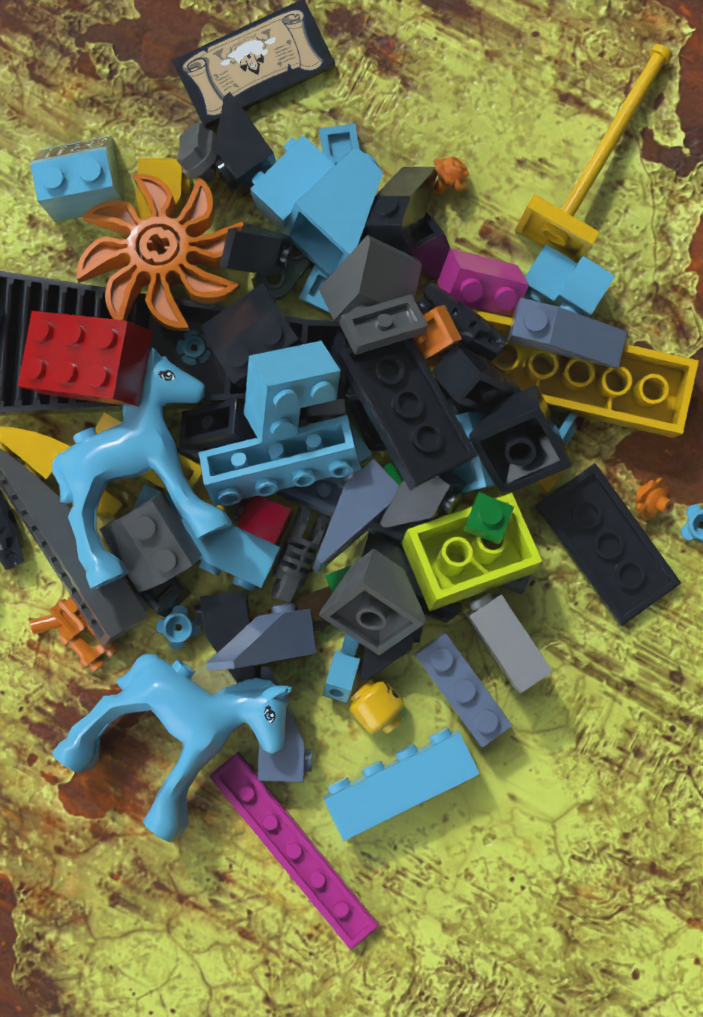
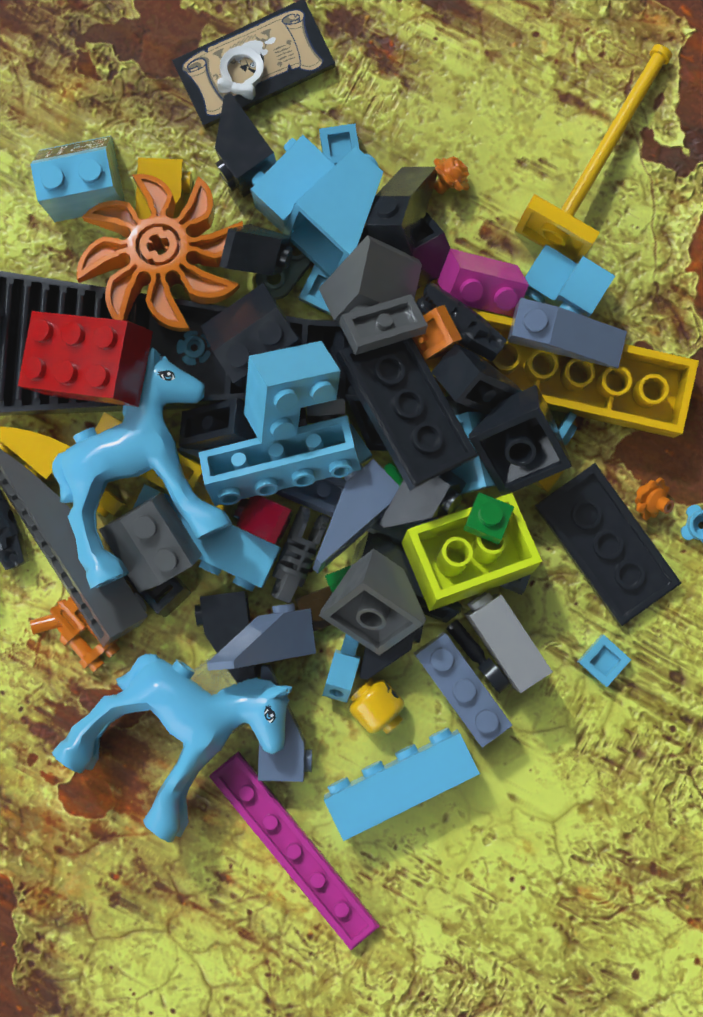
(167, 627): medium azure plate -> none
(198, 152): dark grey piece -> none
(247, 88): none -> white piece
(476, 654): none -> black piece
(604, 660): none -> medium azure tile

